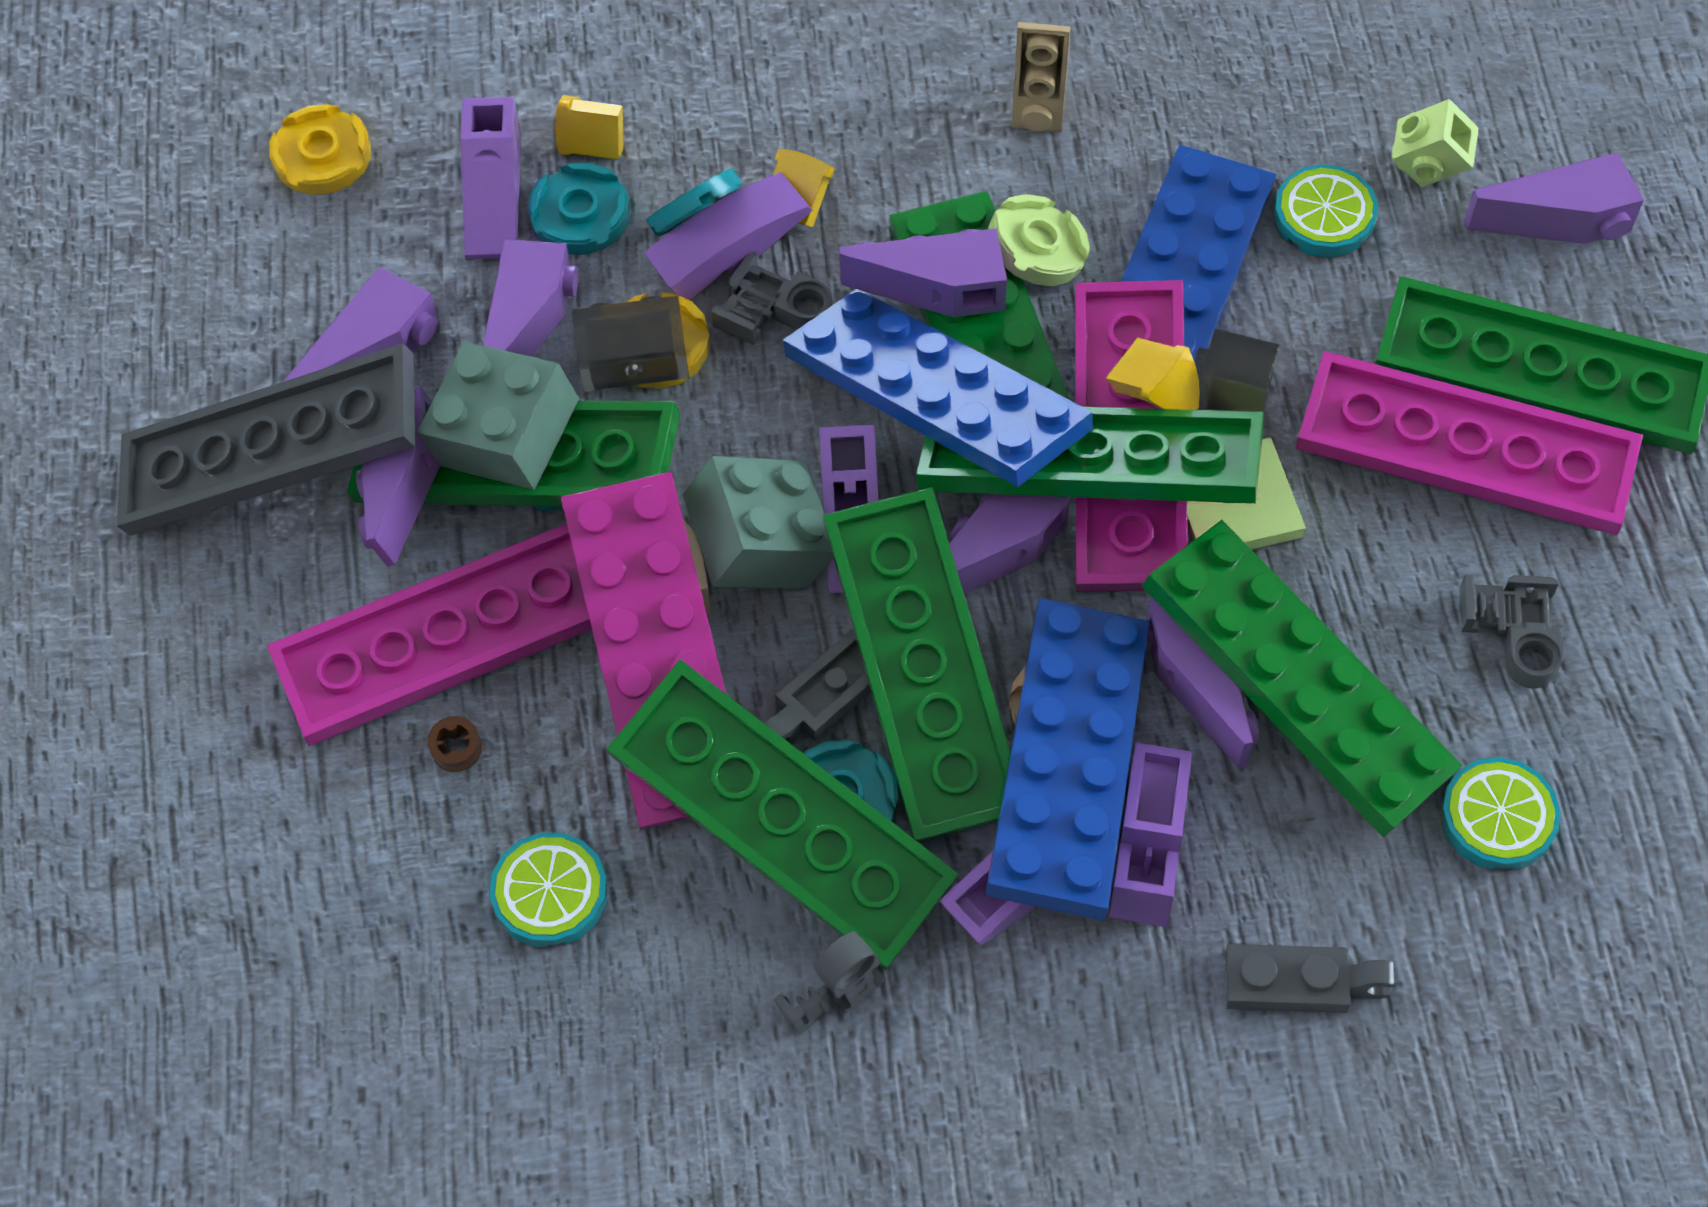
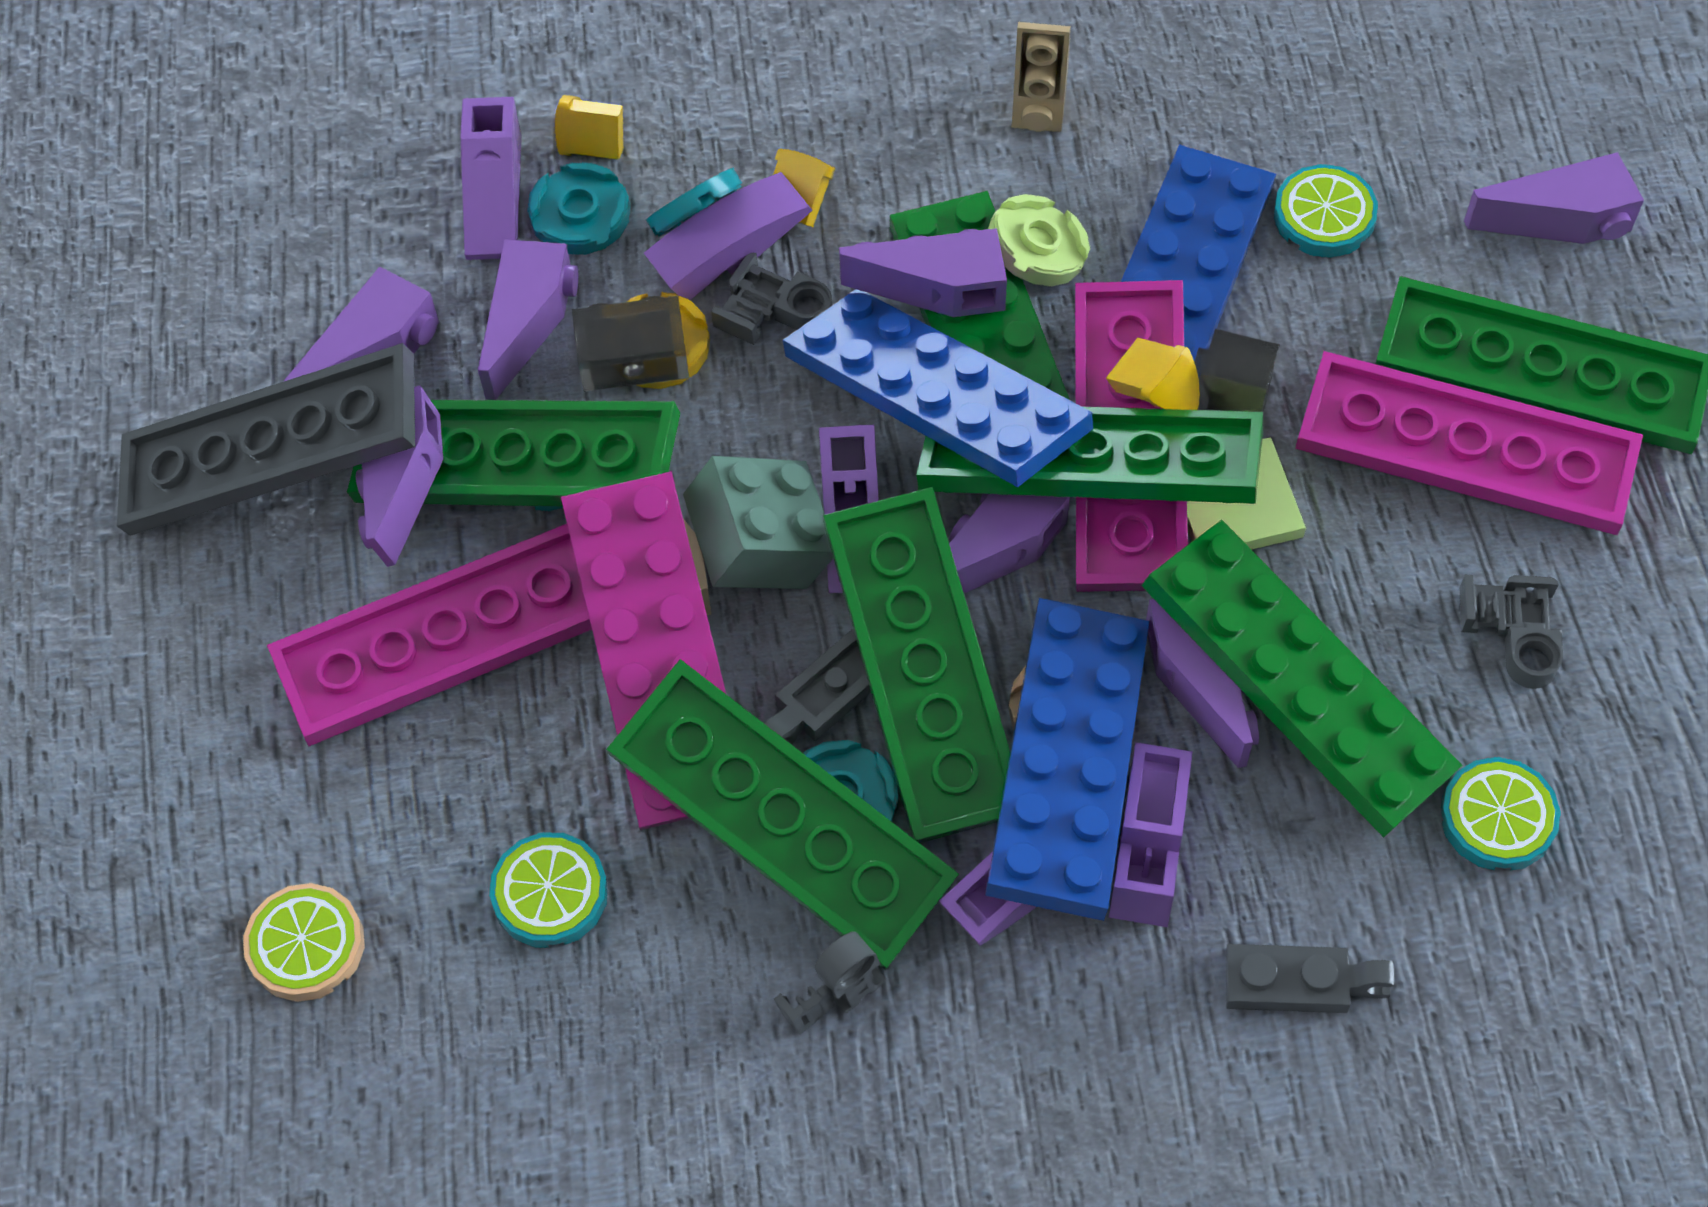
(303, 942): none -> tile
(320, 150): yellow tile -> none
(453, 728): reddish brown bush -> none
(498, 415): sand green brick -> none
(1435, 143): yellowish green brick -> none

